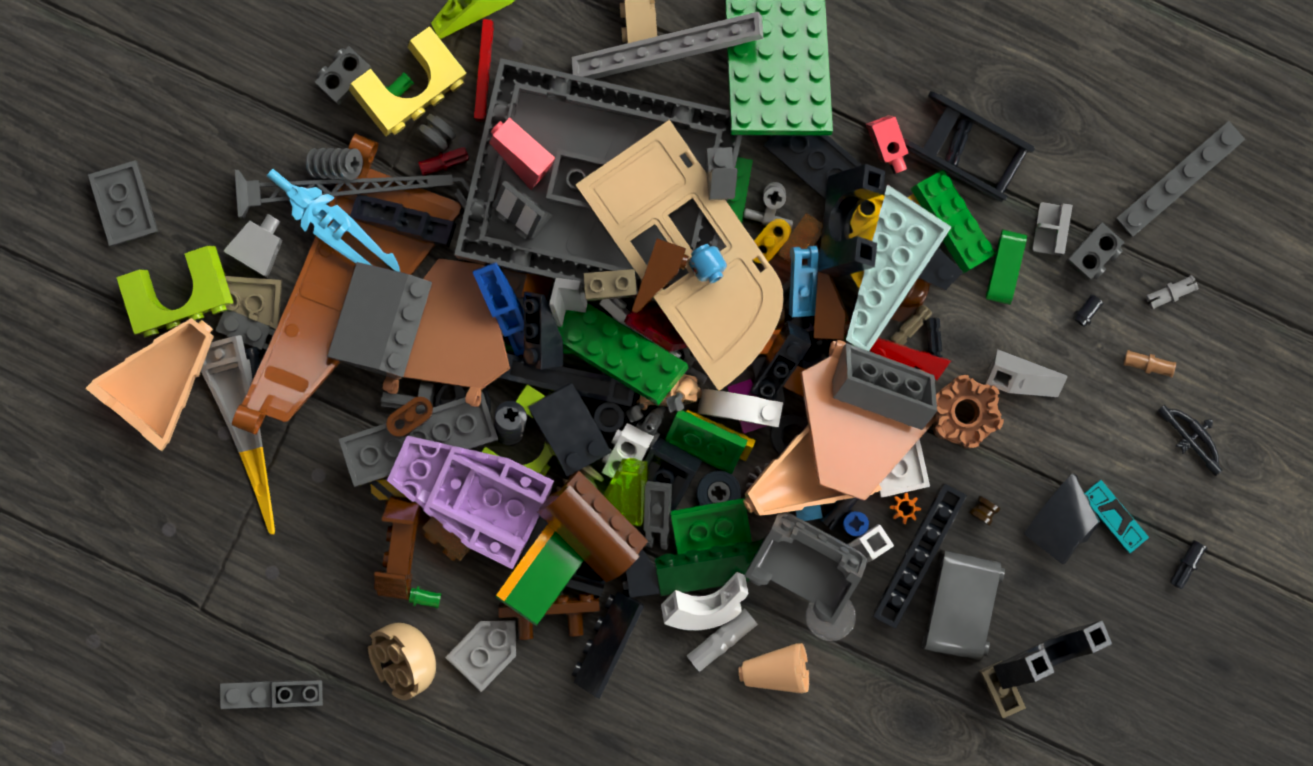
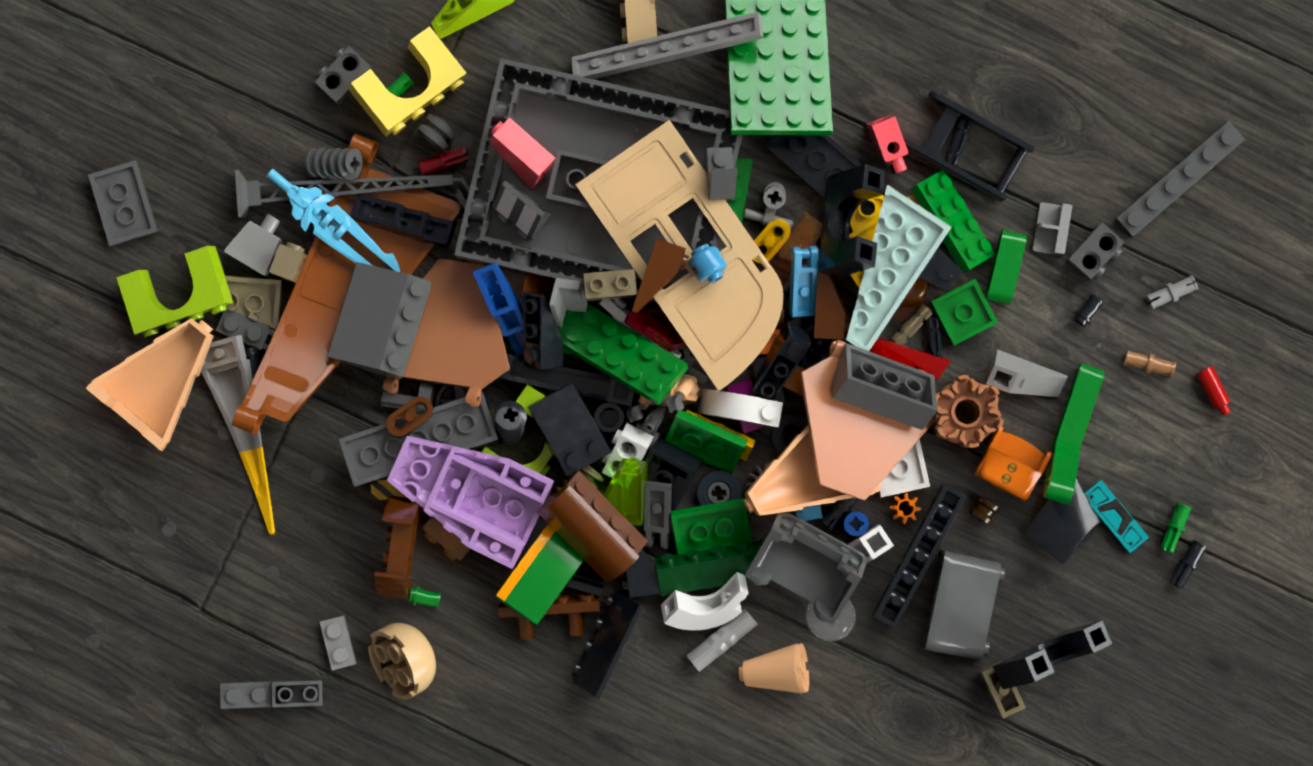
(288, 262): none -> dark tan brick
(338, 642): none -> light grey plate
(484, 70): red tile -> none
(485, 651): light grey tile -> none
(964, 312): none -> green plate
(1012, 464): none -> orange piece
(1070, 433): none -> green beam
(1175, 527): none -> green axle
(1211, 464): black piece -> none
(1214, 390): none -> red cylinder

